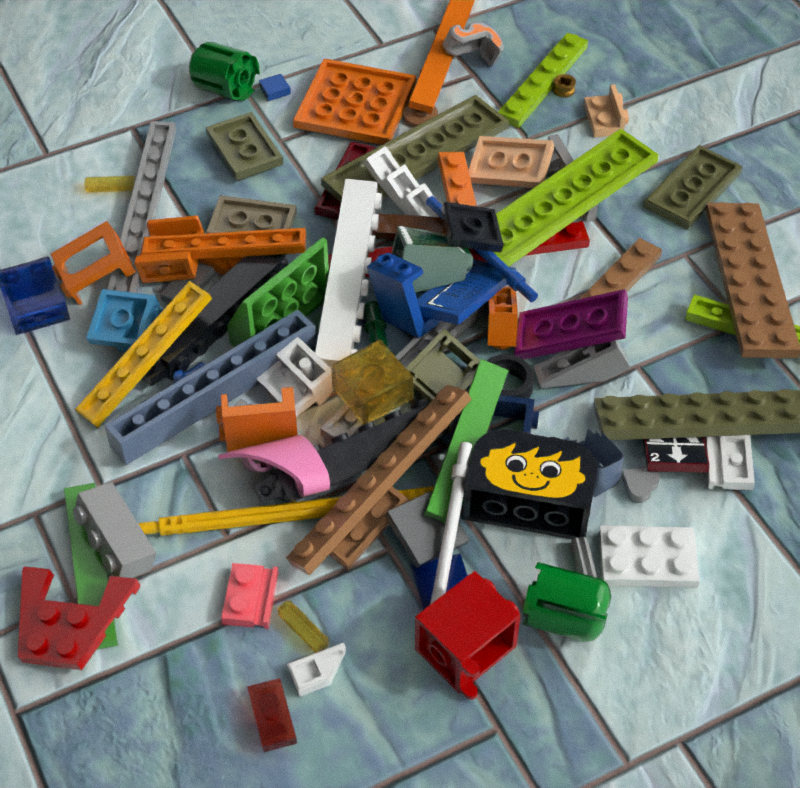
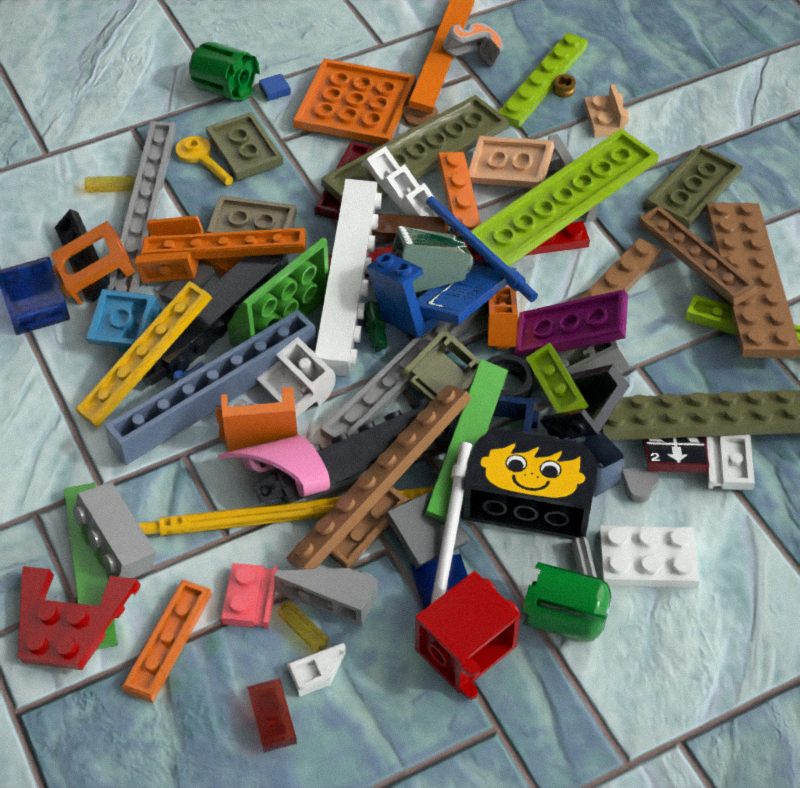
(69, 229): none -> black plate
(166, 641): none -> orange tile
(197, 149): none -> yellow piece
(334, 591): none -> light grey slope
(372, 382): clear yellow brick -> none
(472, 227): black tile -> none
(556, 380): none -> lime plate
(602, 392): none -> black panel
(698, 256): none -> medium nougat tile

